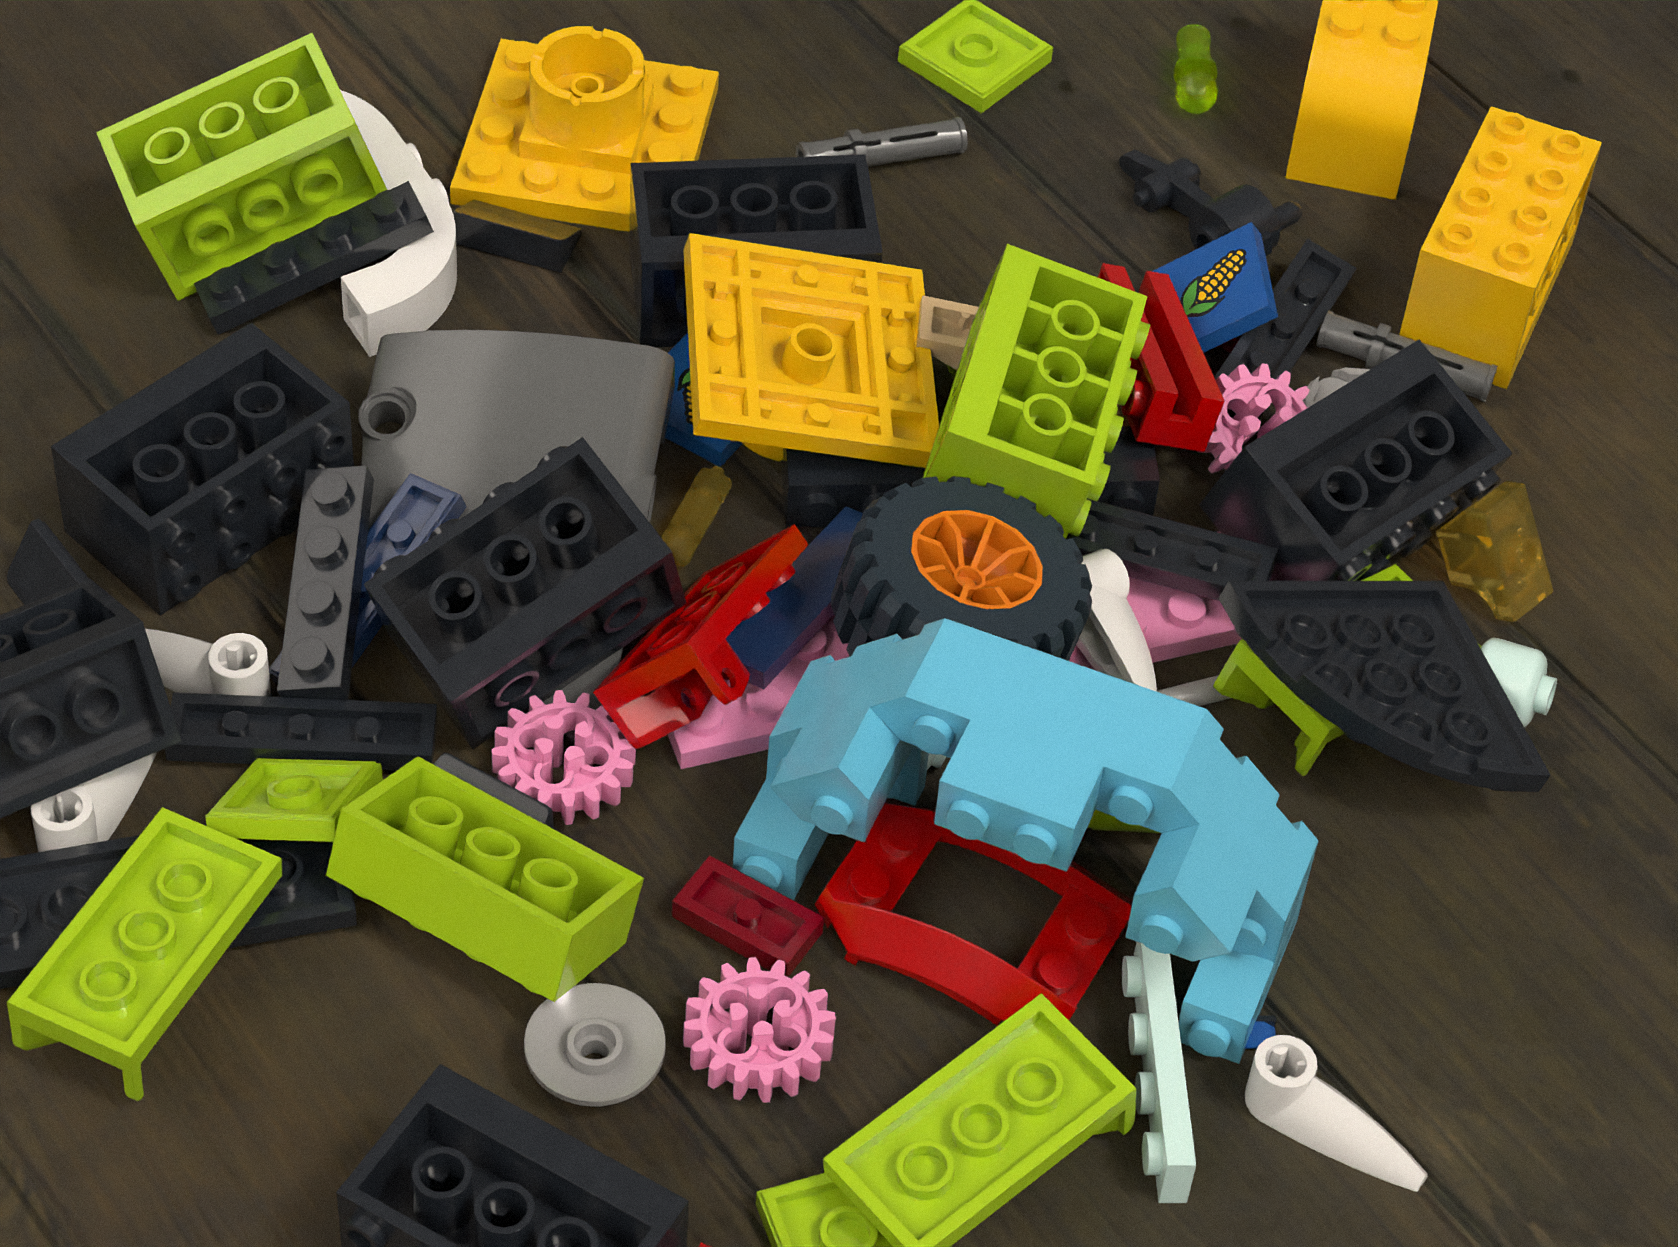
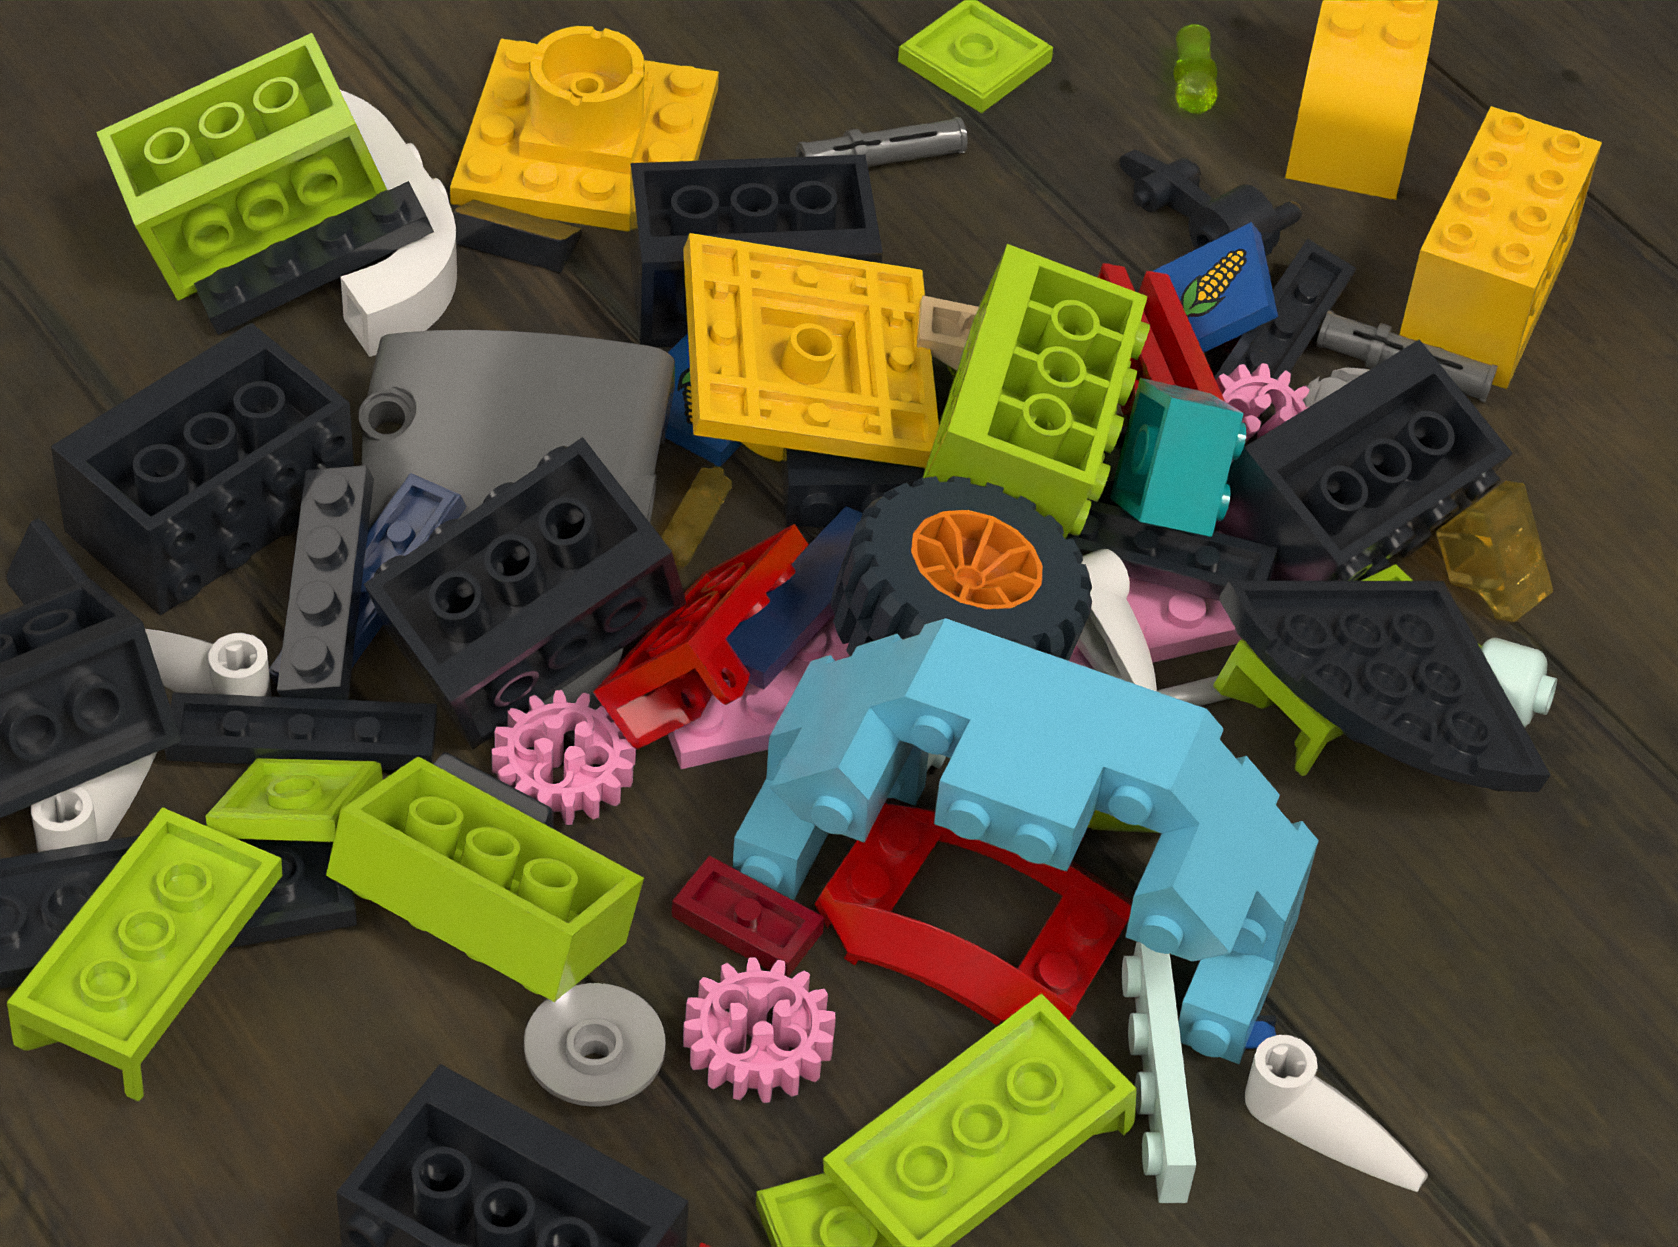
(1178, 457): none -> teal brick

